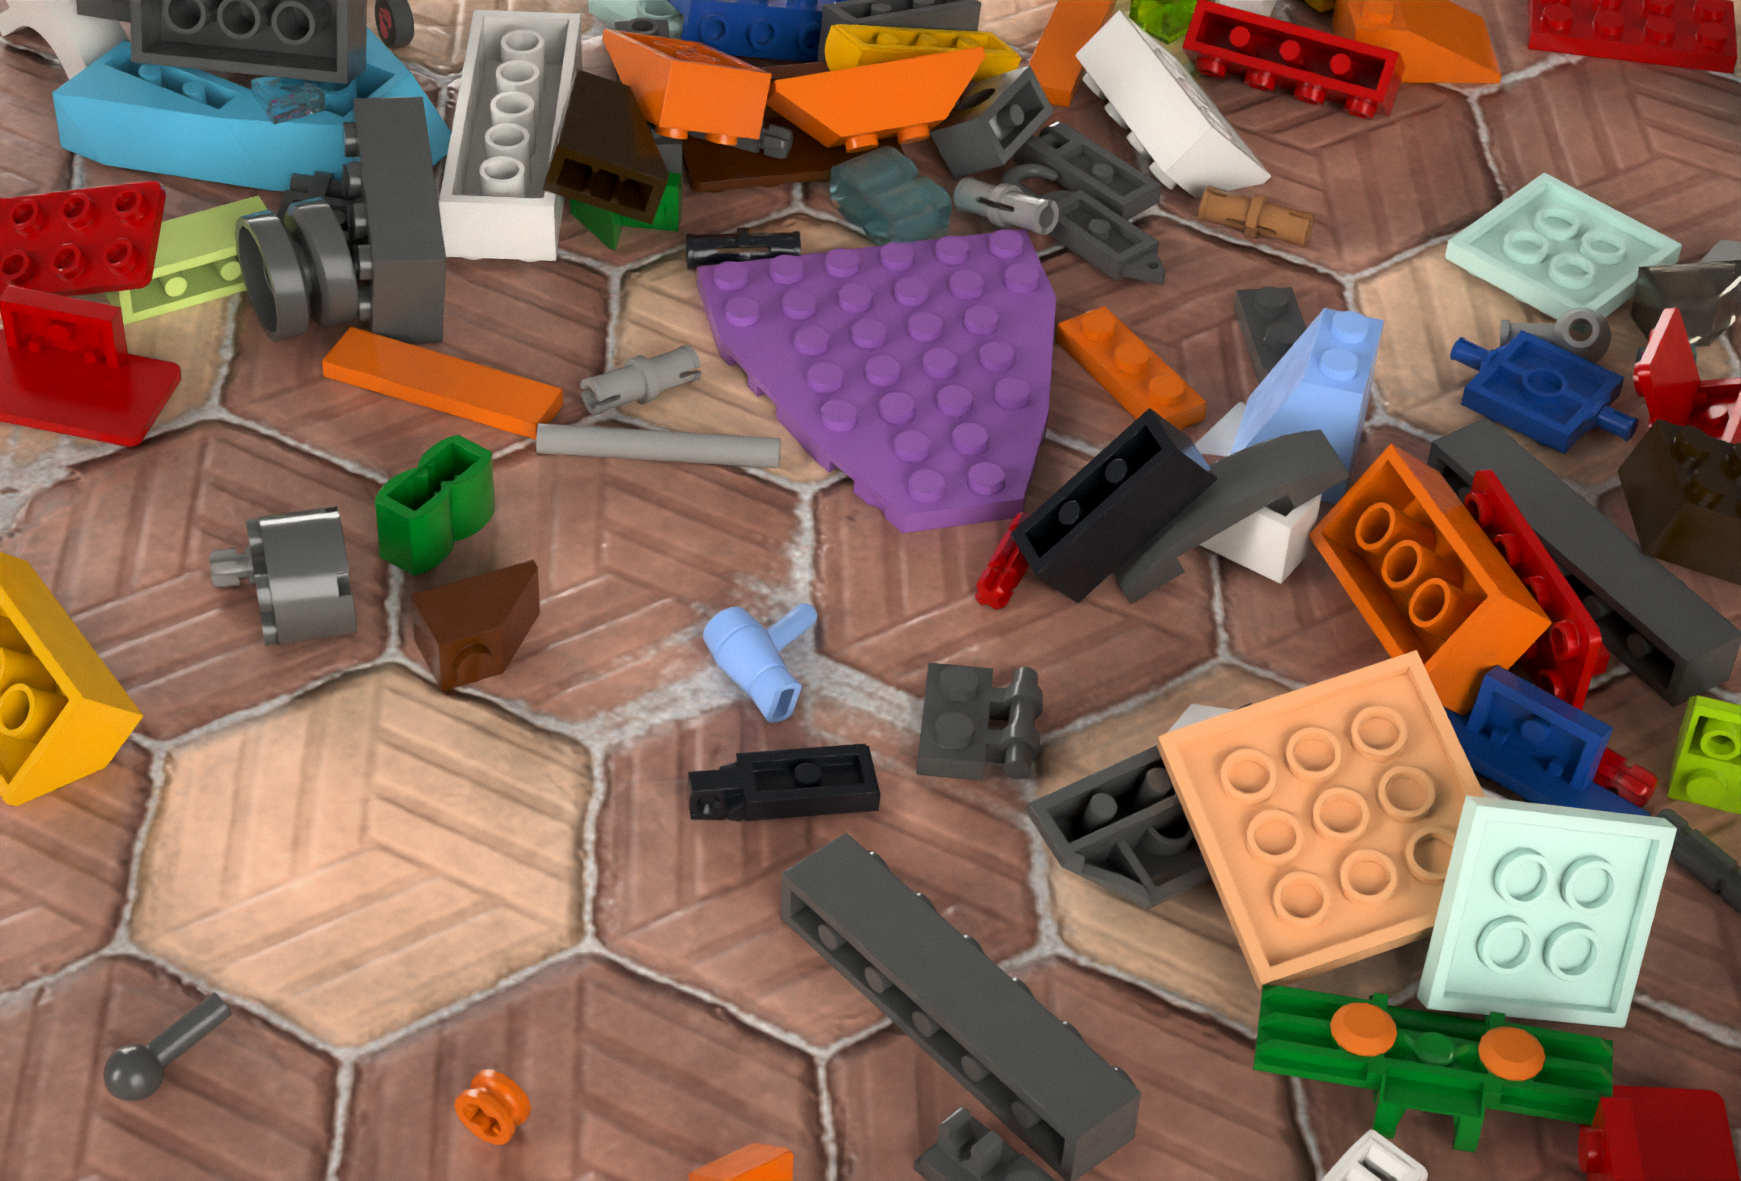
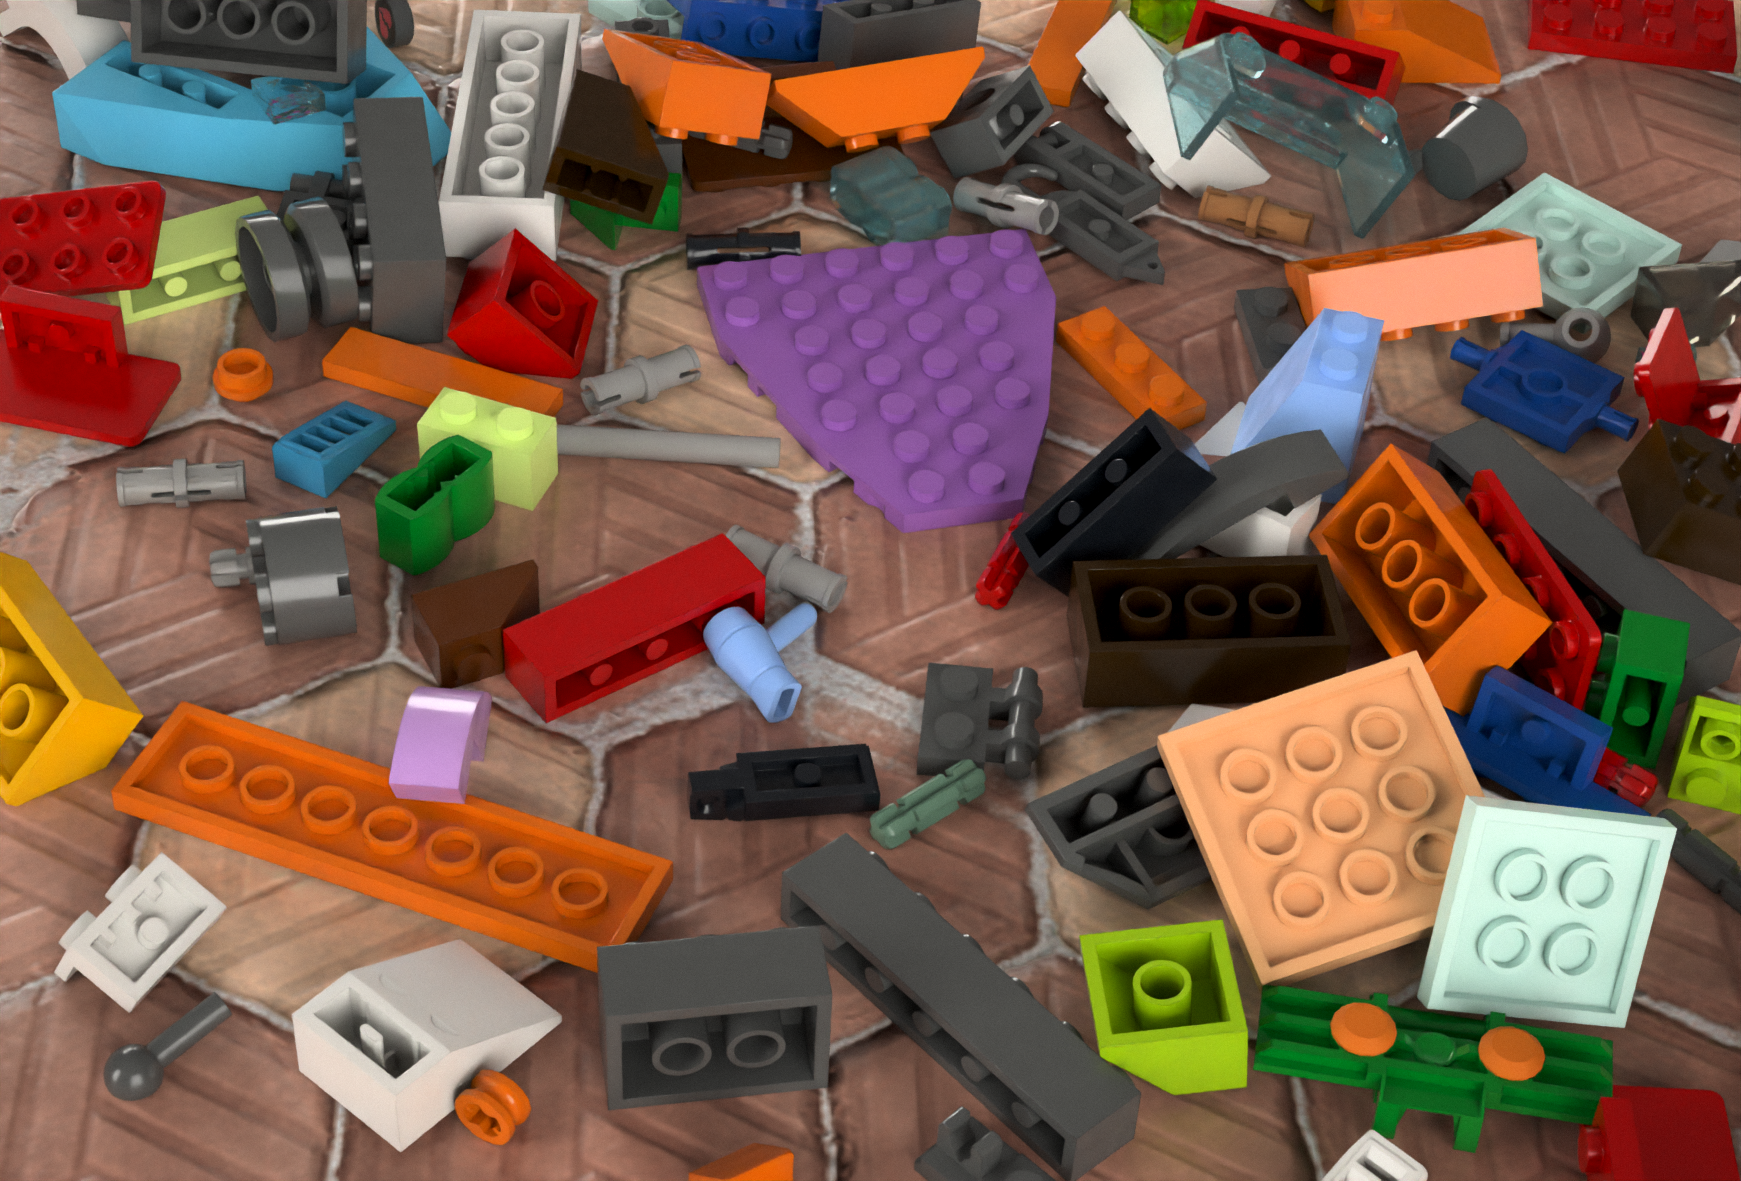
(142, 933): none -> white bracket
(181, 483): none -> light grey pin
(242, 375): none -> orange plate
(298, 455): none -> dark azure slope
(345, 826): none -> orange plate
(413, 1035): none -> white slope
(437, 742): none -> lavender brick
(519, 439): none -> yellowish green brick
(522, 312): none -> red slope
(628, 627): none -> red brick
(714, 1017): none -> dark grey brick
(789, 571): none -> light grey pin
(866, 45): yellow brick -> none
(927, 804): none -> sand green axle
(1168, 1005): none -> lime slope
(1204, 629): none -> dark brown brick
(1295, 108): none -> clear light blue windscreen
(1425, 282): none -> slope
(1472, 149): none -> dark grey hat
(1640, 683): none -> green brick

